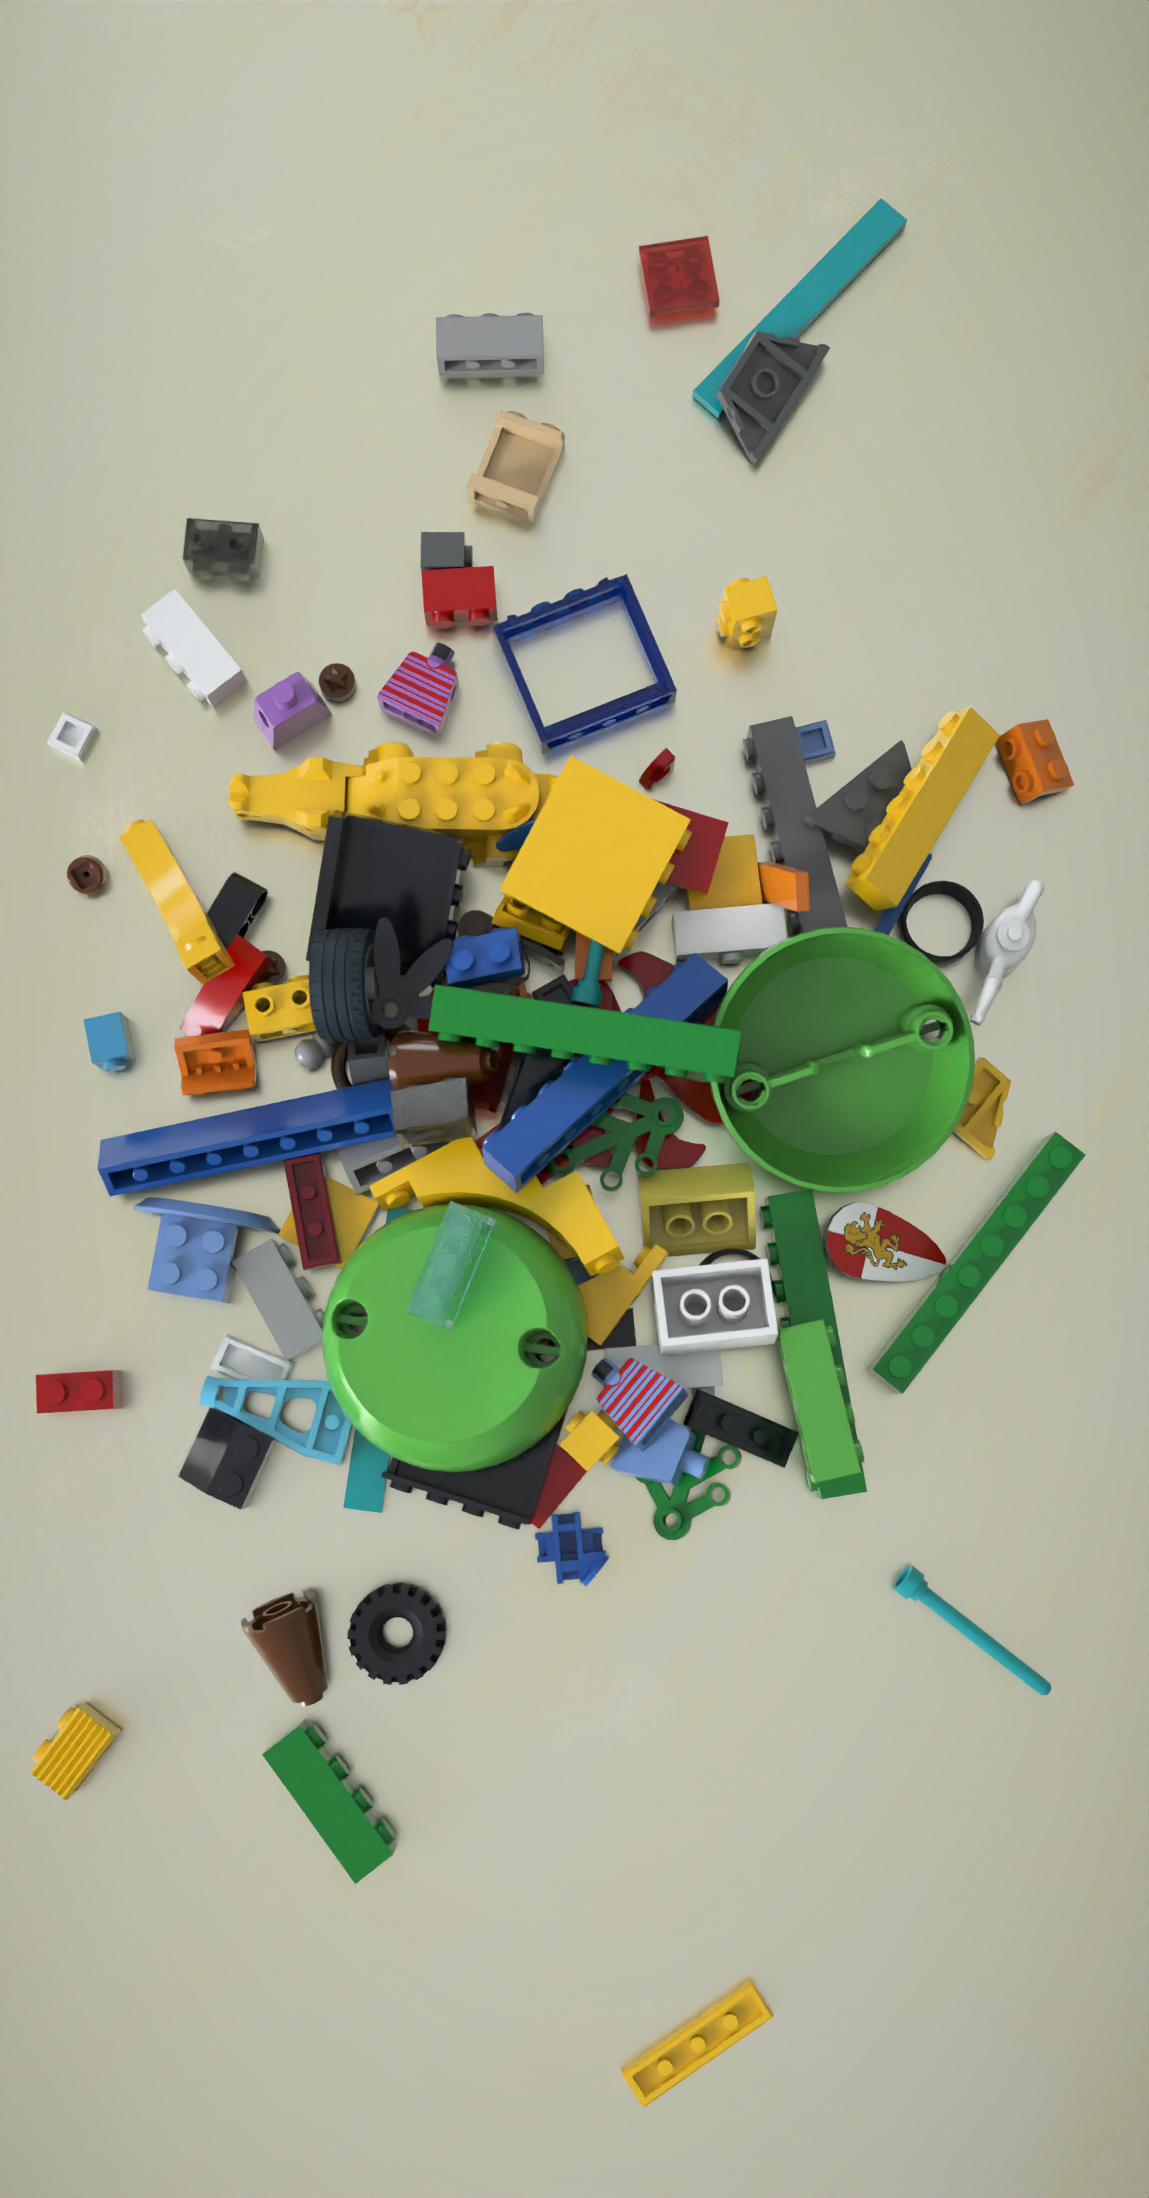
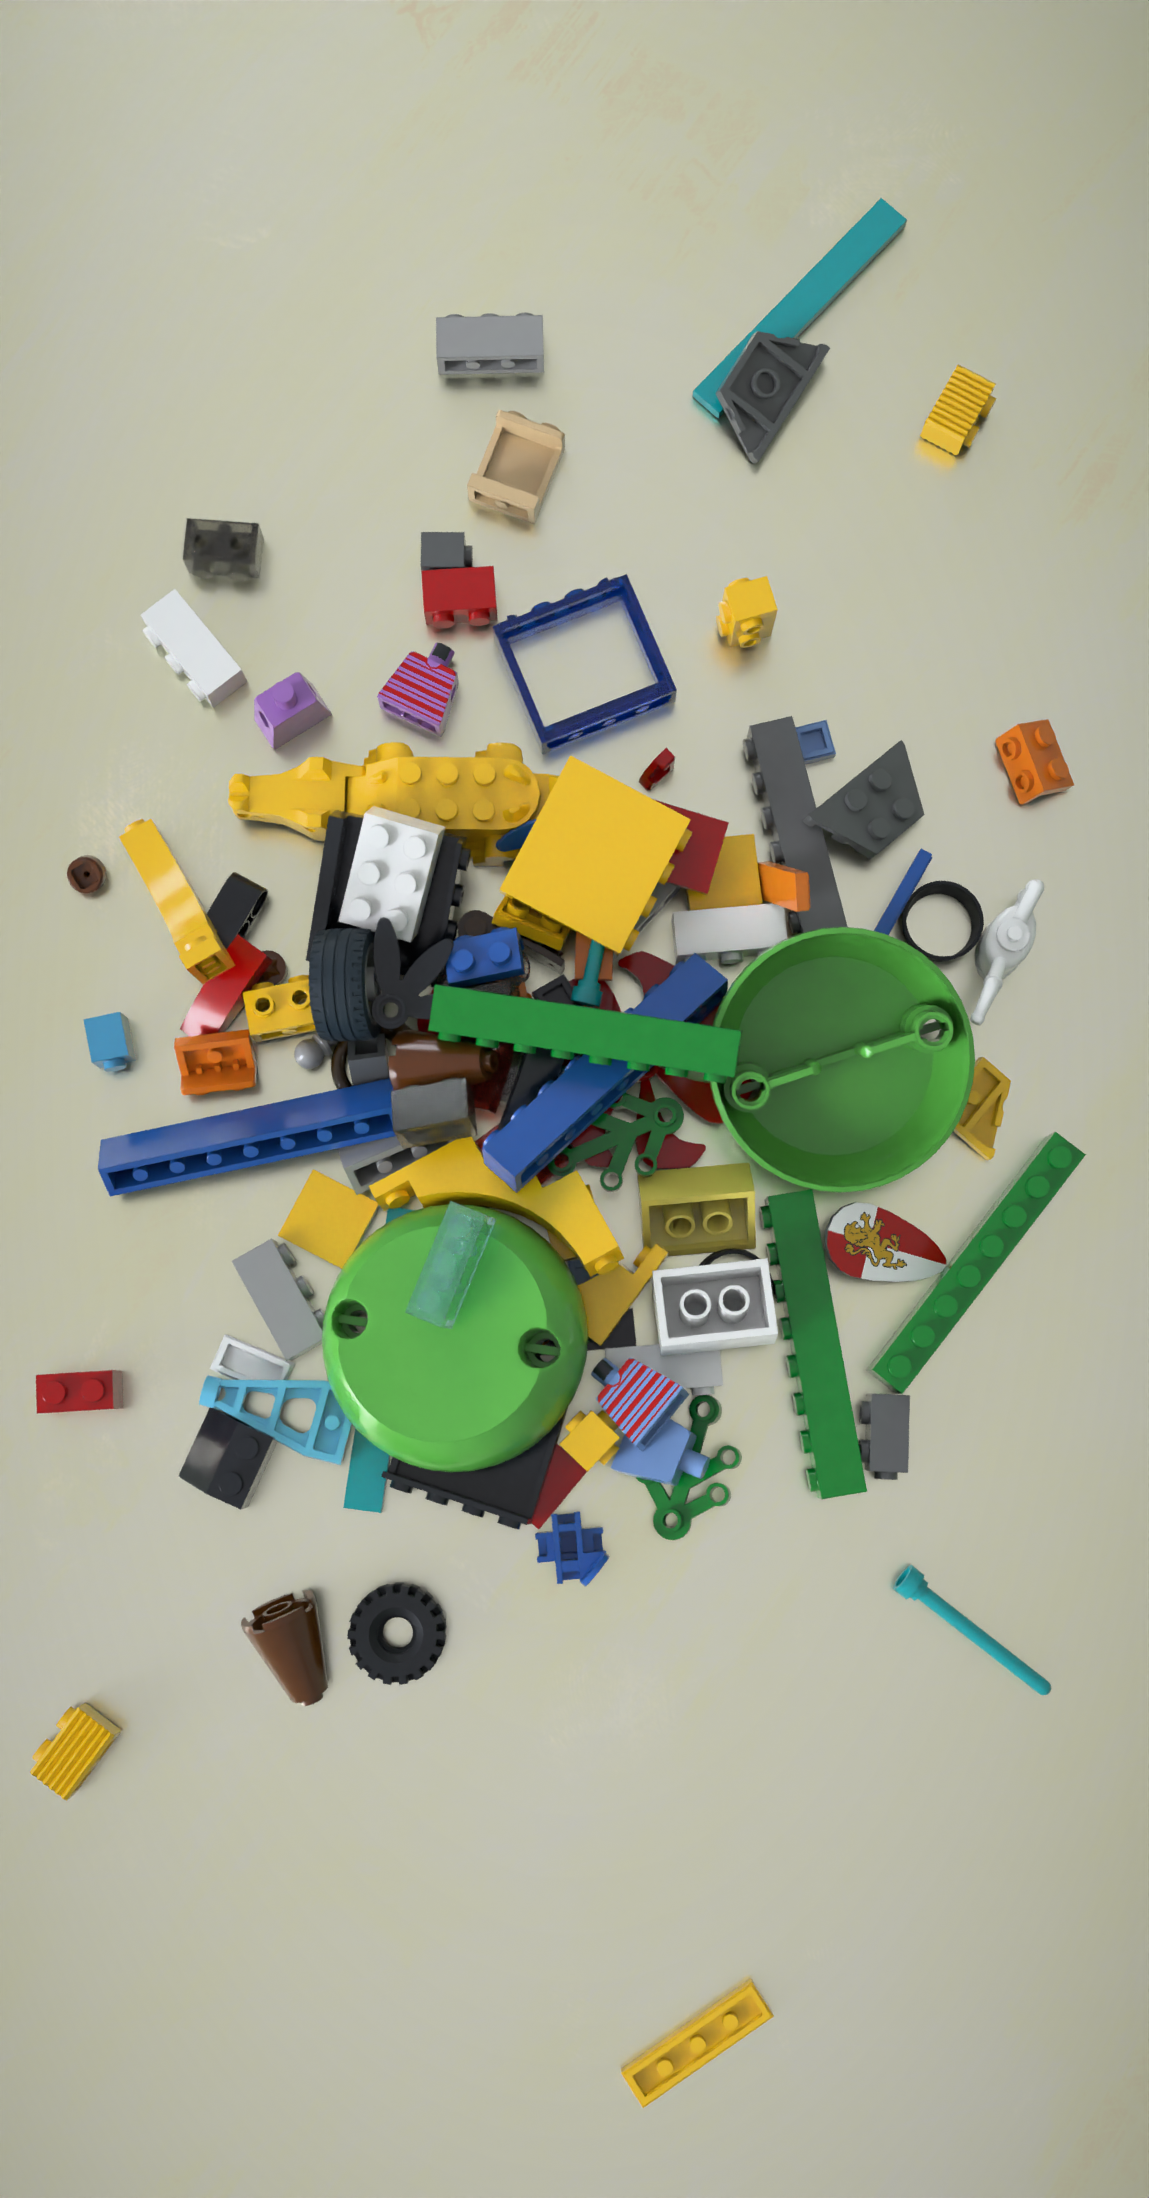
(72, 736): white tile -> none
(197, 1247): medium blue piece -> none
(312, 1211): dark red tile -> none
(331, 1801): green brick -> none
(337, 682): reddish brown tile -> none
(391, 872): none -> white brick
(678, 276): clear red tile -> none
(740, 1428): black tile -> none
(818, 1401): bright green brick -> none
(886, 1434): none -> dark grey brick
(921, 809): yellow brick -> none
(958, 409): none -> yellow brick

